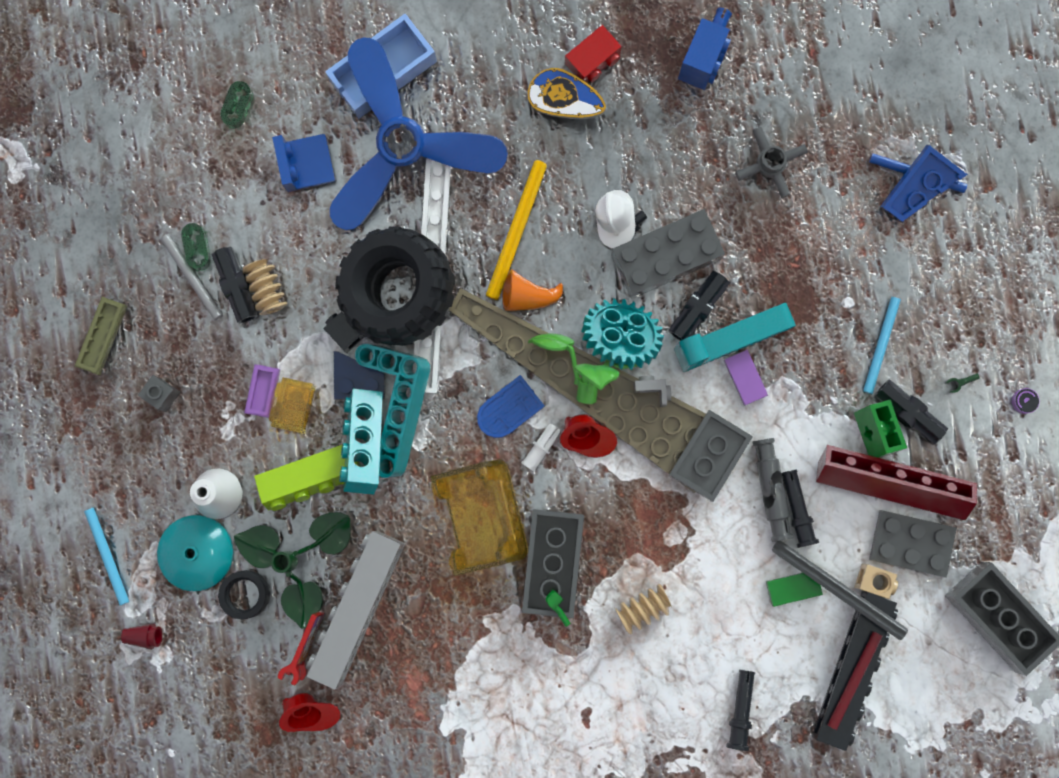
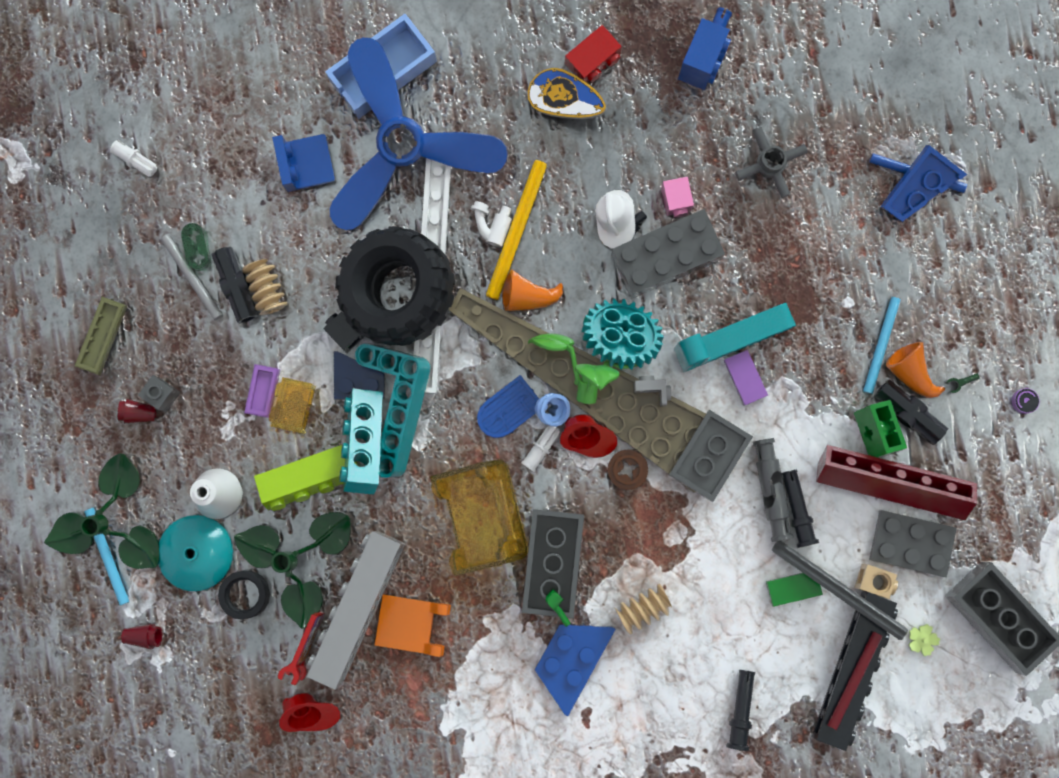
(74, 533): none -> dark green plant
(133, 158): none -> white axle
(135, 412): none -> dark red cone
(242, 105): clear green beam -> none
(408, 624): none -> orange flag
(497, 233): none -> white plant
(558, 411): none -> light blue piece
(571, 660): none -> blue wing
(631, 458): none -> reddish brown gear
(677, 197): none -> bright pink brick
(699, 306): black piece -> none
(910, 367): none -> orange hat
(923, 639): none -> yellowish green plant

